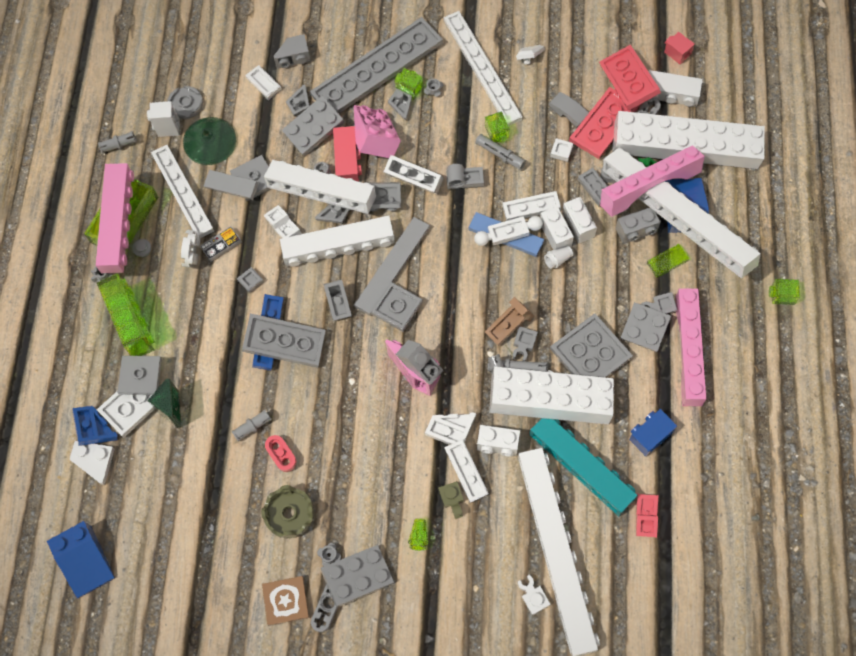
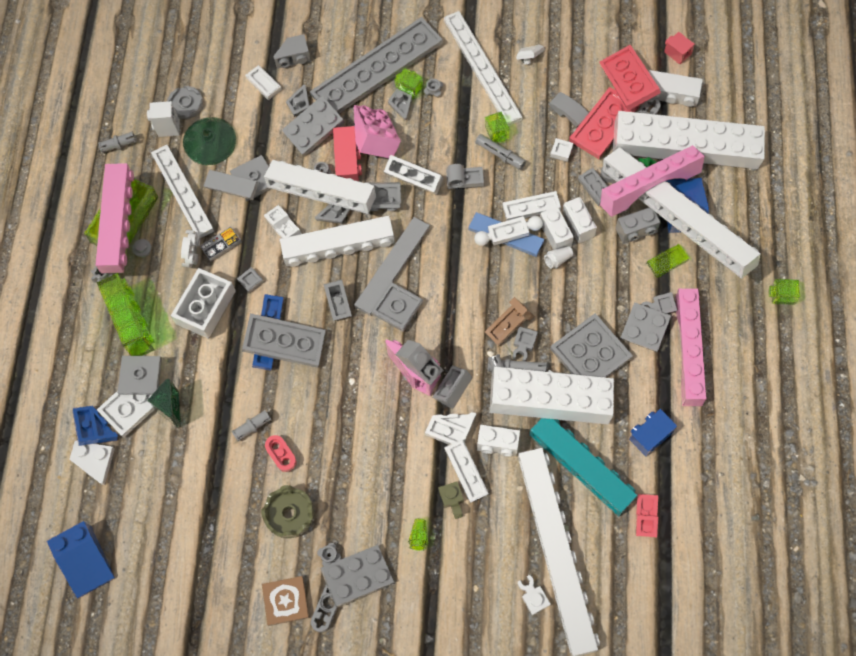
(203, 303): none -> white brick
(452, 386): none -> light grey slope

